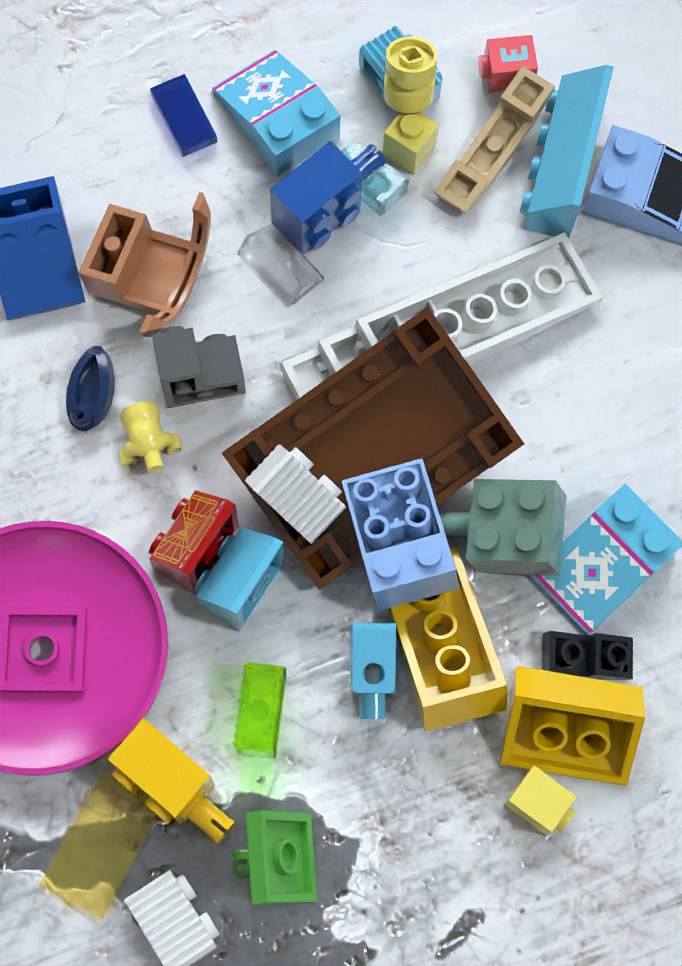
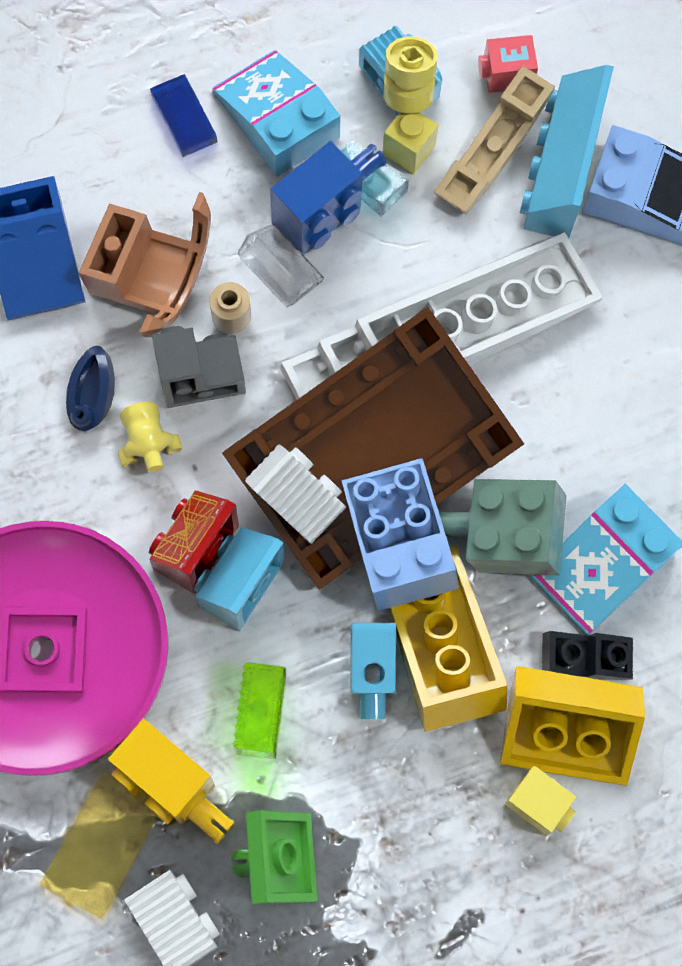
(230, 307): none -> tan brick

